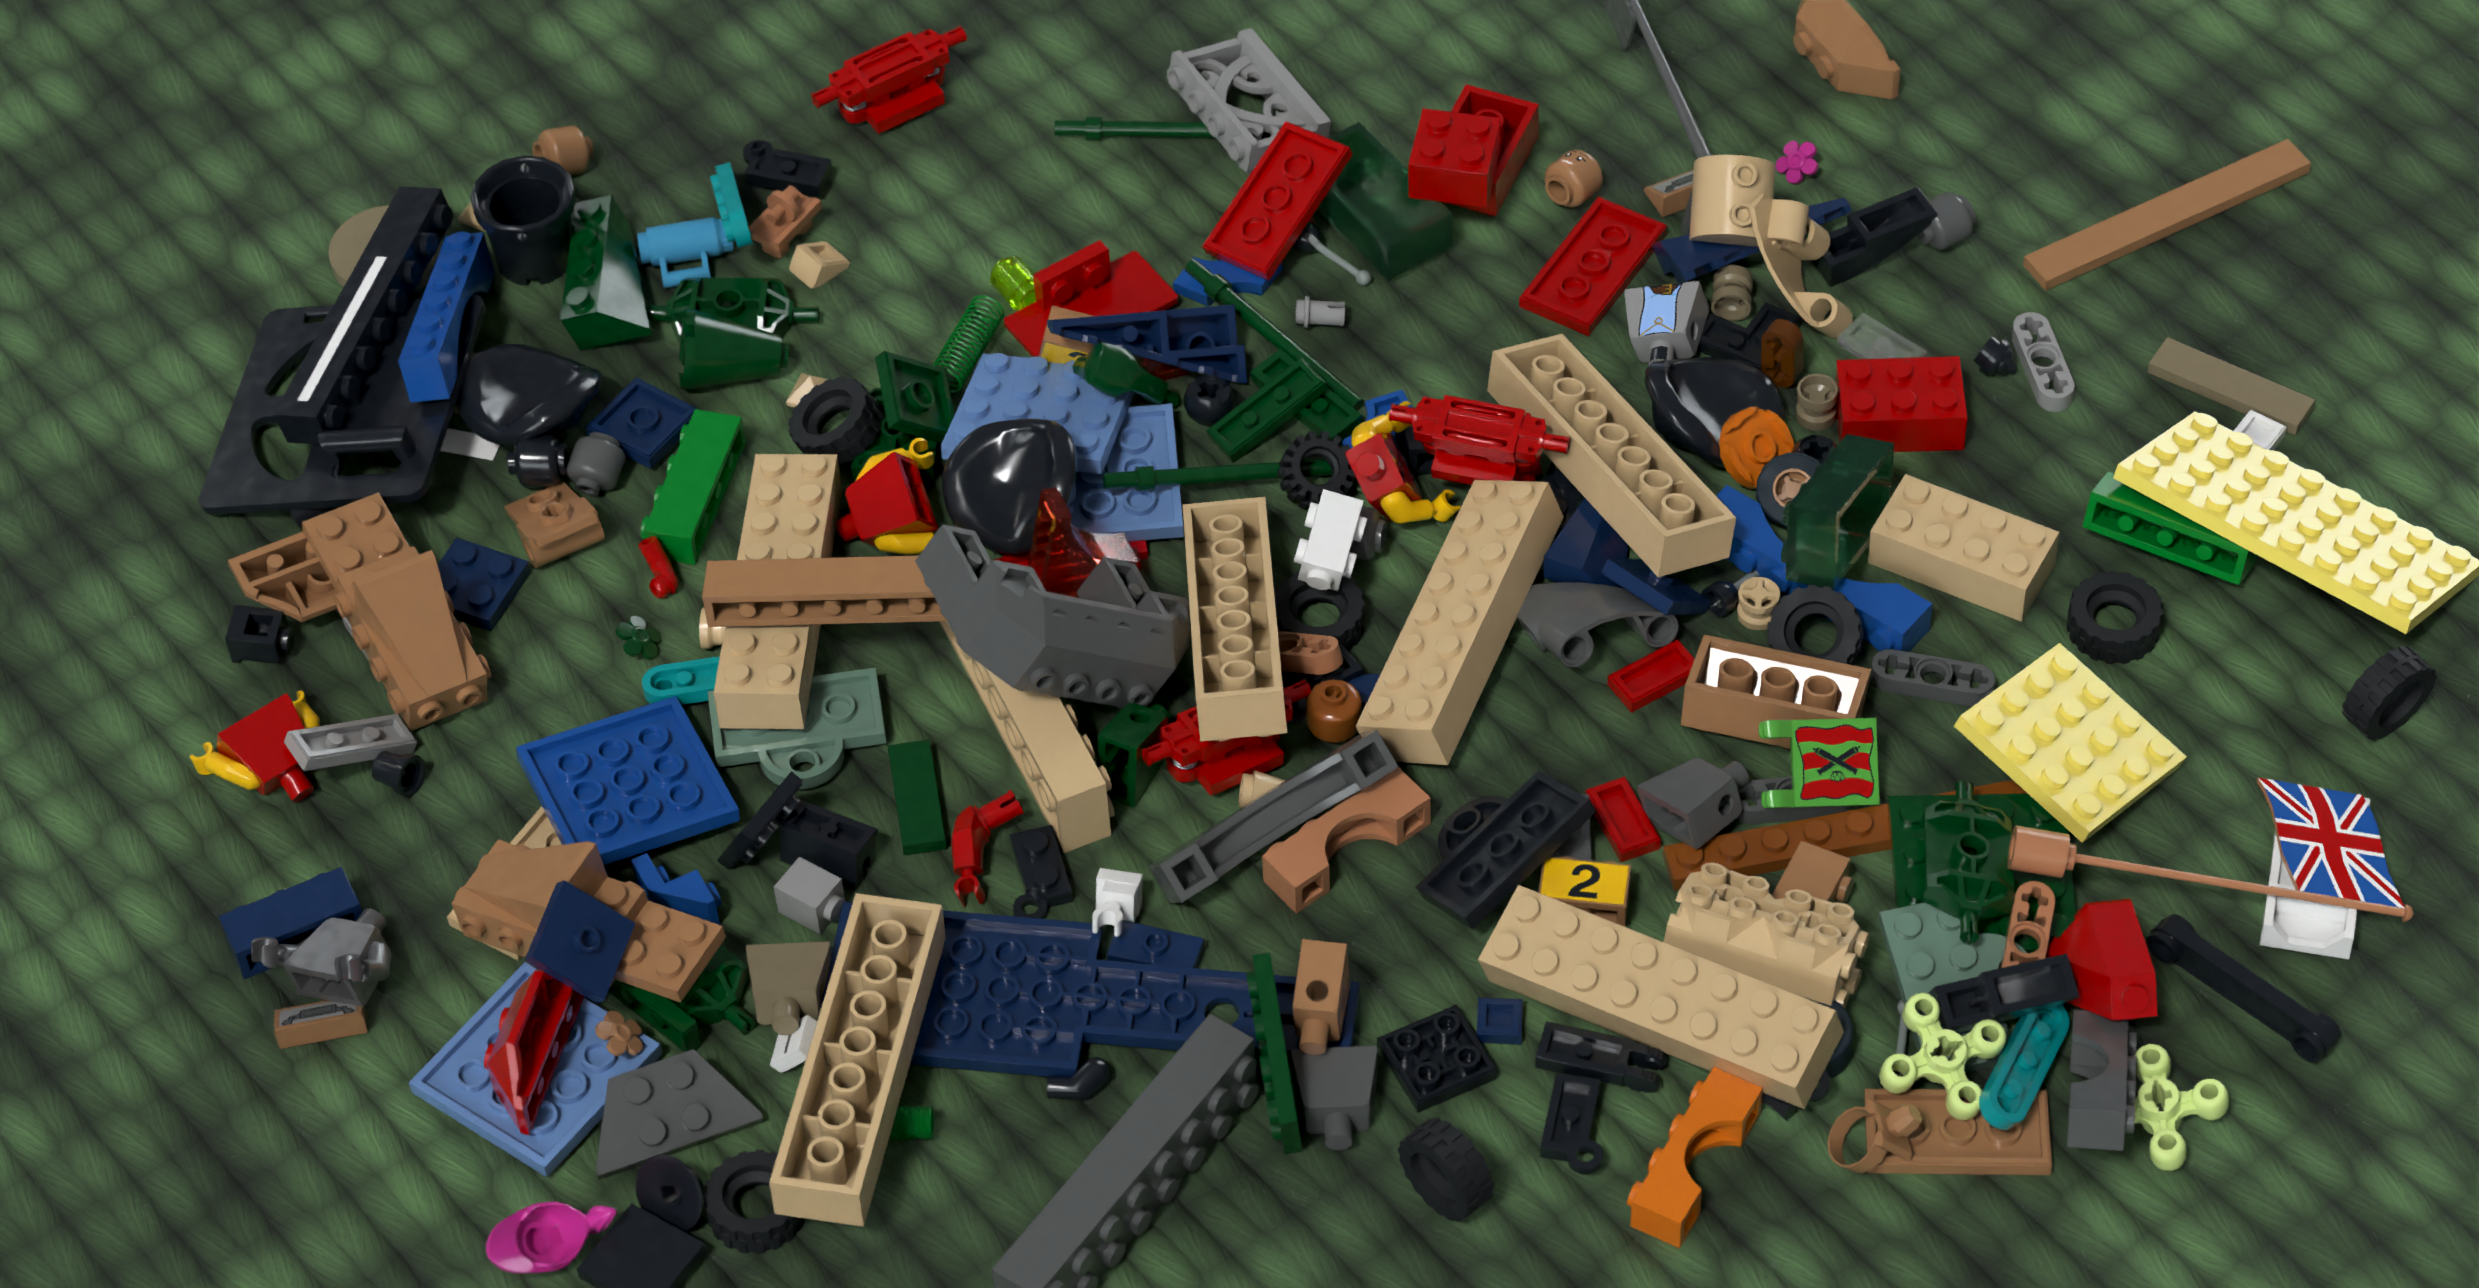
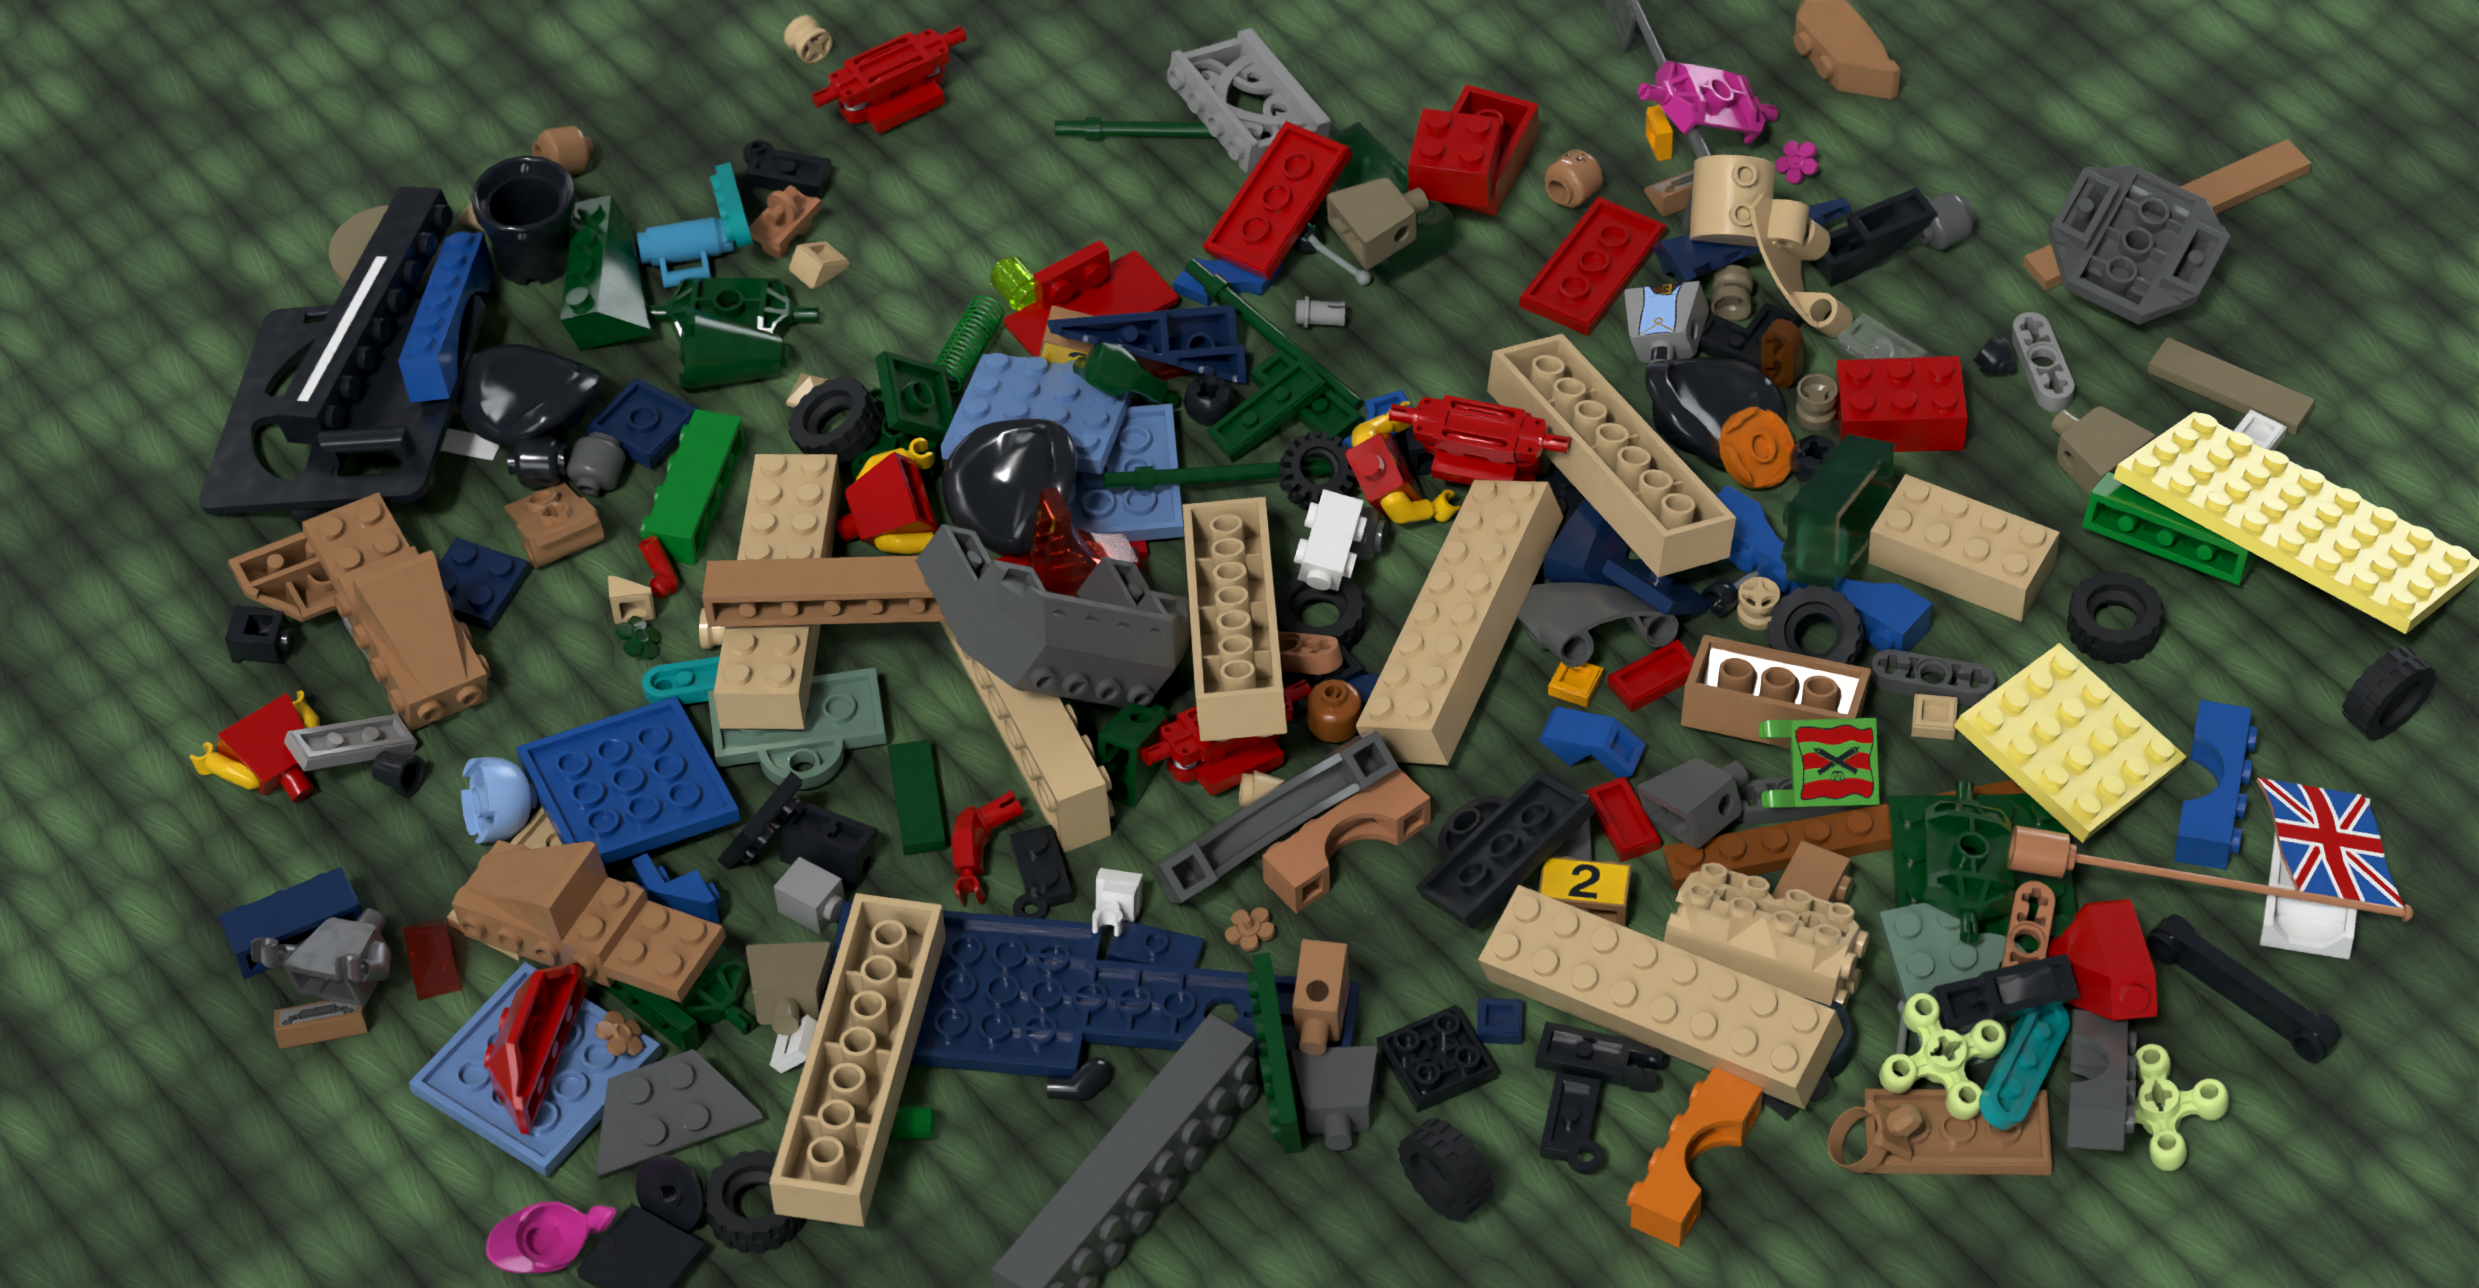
(431, 958): none -> clear red slope
(497, 799): none -> light blue cylinder
(580, 941): dark blue plate -> none
(630, 600): none -> tan slope
(807, 39): none -> tan wheel
(1248, 929): none -> medium nougat plant
(1375, 218): none -> dark tan torso
(1576, 683): none -> light orange tile
(1579, 733): none -> blue slope
(1659, 133): none -> light orange tile
(1708, 98): none -> dark pink plate
(1780, 481): black wheel -> none
(1934, 716): none -> tan tile
(2096, 444): none -> dark tan torso
(2130, 209): none -> dark grey piece
(2207, 822): none -> blue arch

